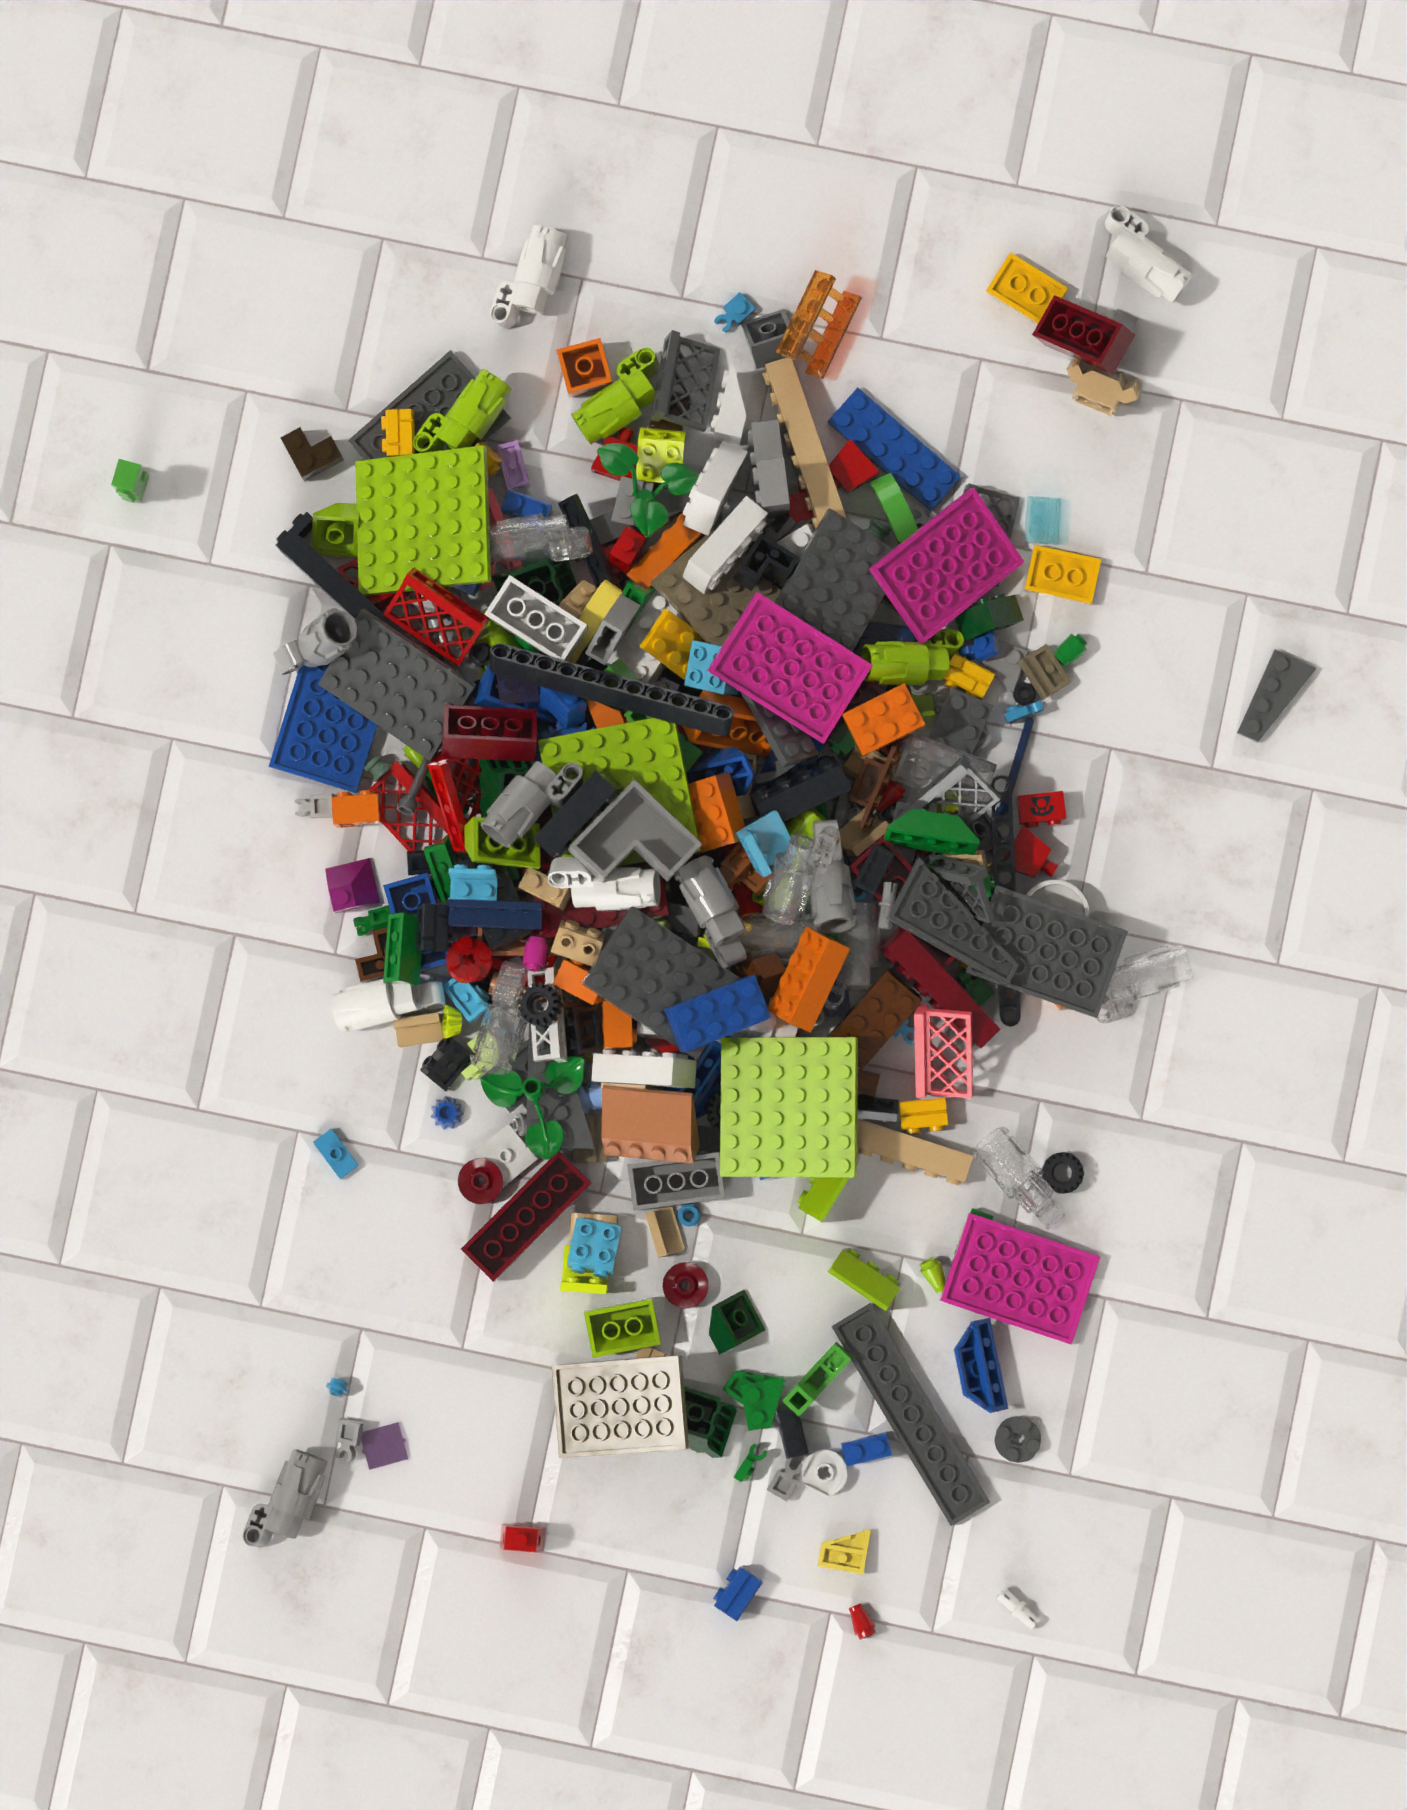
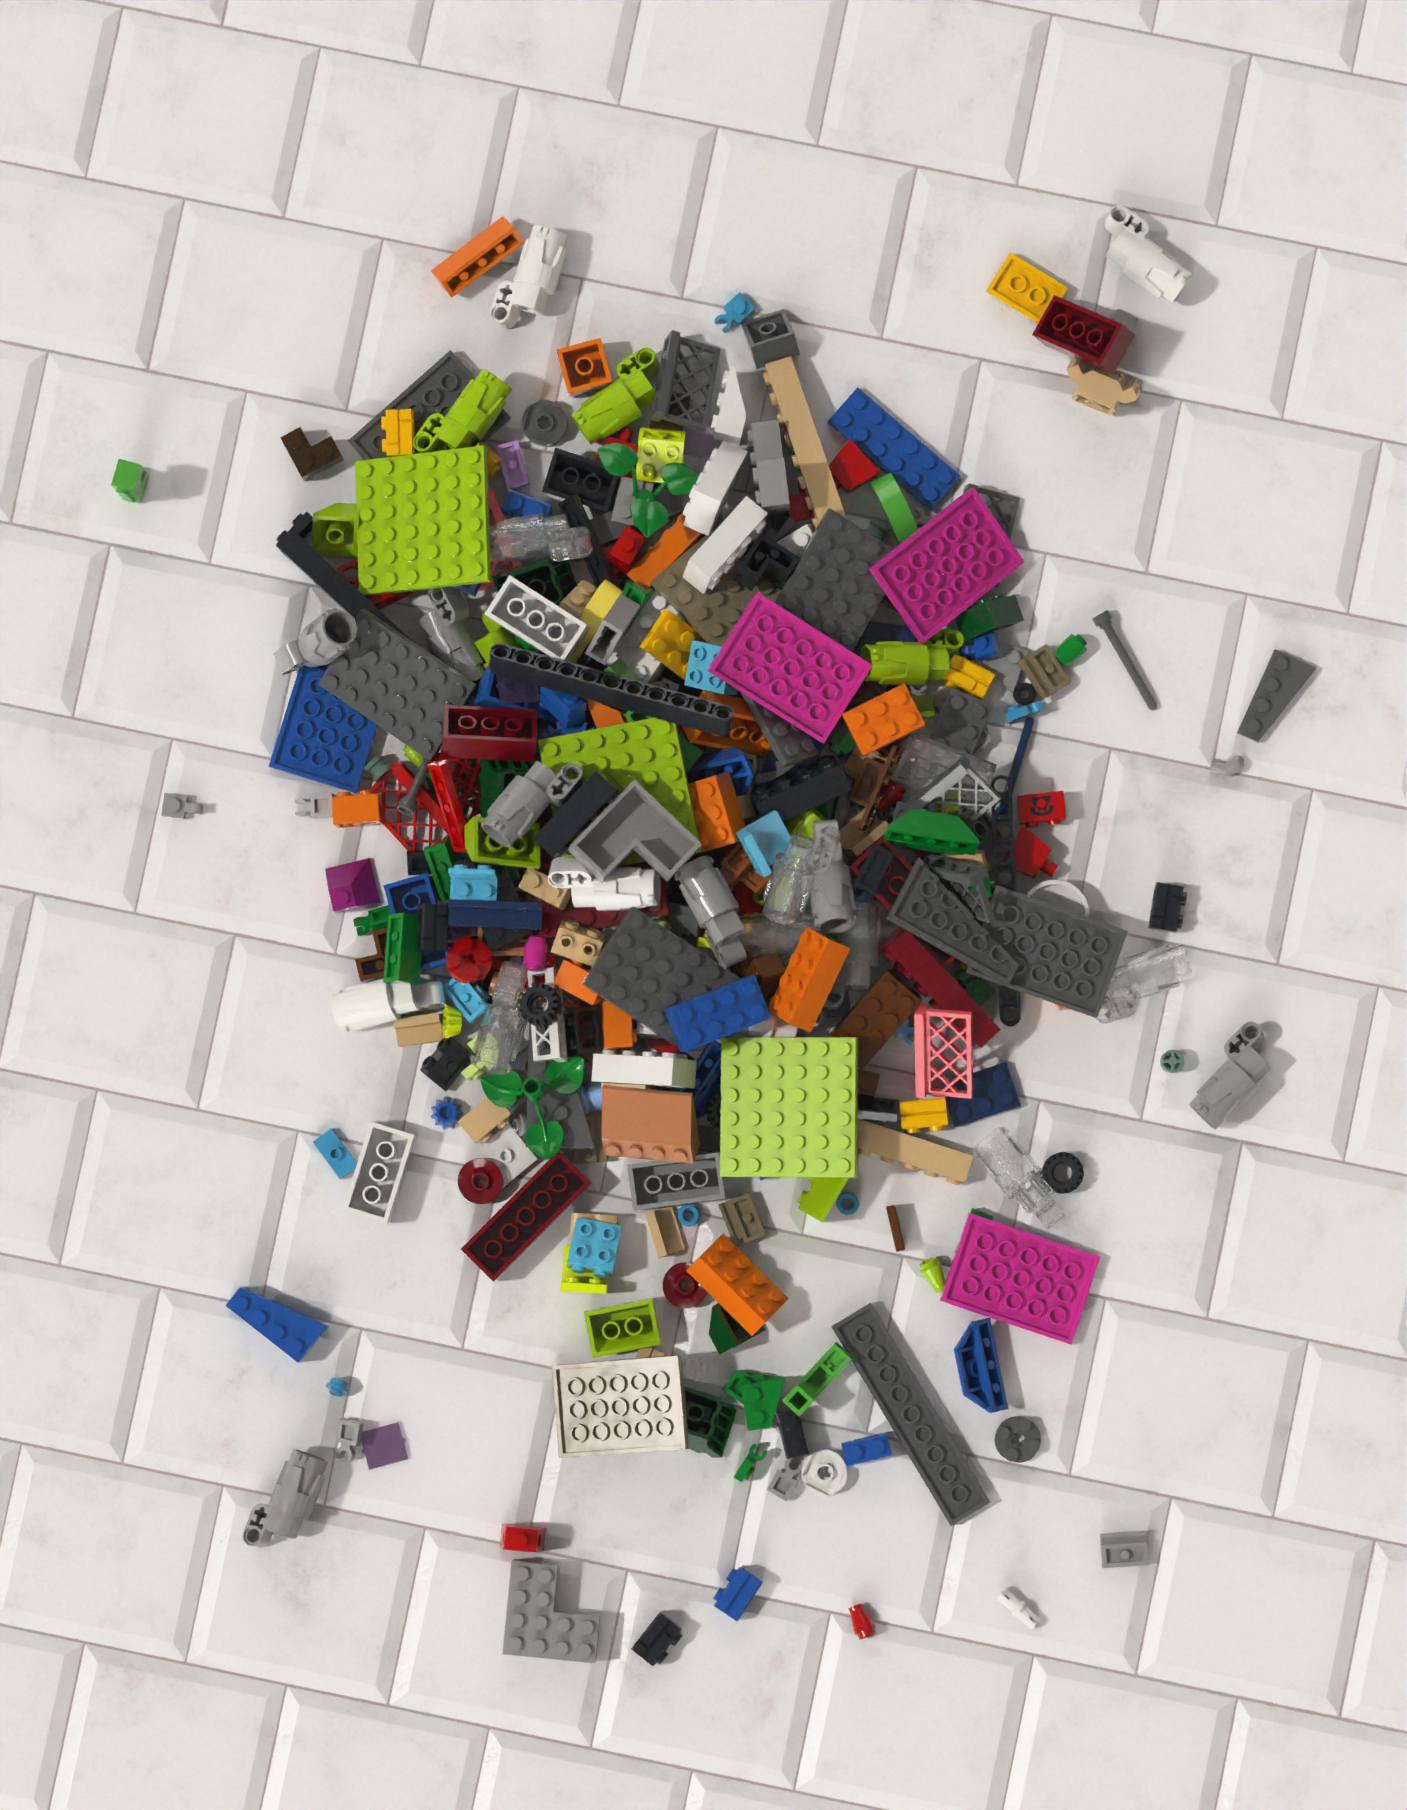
(177, 806): none -> light grey plate
(281, 1325): none -> blue wedge
(379, 1172): none -> white brick
(442, 599): red fence -> none
(477, 256): none -> orange brick
(480, 654): black plate -> none
(483, 1120): none -> tan brick
(535, 1626): none -> light grey piece
(549, 435): none -> dark grey plate
(582, 476): none -> black slope
(657, 1638): none -> black brick
(698, 442): none -> clear purple piece
(737, 1284): none -> orange brick
(742, 1219): none -> dark tan plate
(804, 318): clear orange fence -> none
(845, 1553): light yellow wing -> none
(855, 1203): none -> dark azure plate
(864, 1278): lime slope -> none
(888, 900): light grey axle -> none
(895, 1228): none -> reddish brown tile
(991, 1095): none -> dark blue plate
(1042, 520): clear light blue plate -> none
(1062, 574): yellow plate -> none
(1104, 622): none -> dark grey piece
(1124, 1549): none -> light grey plate
(1166, 907): none -> black brick
(1174, 1059): none -> sand green wheel
(1228, 768): none -> light grey arm
(1234, 1081): none -> light grey piece

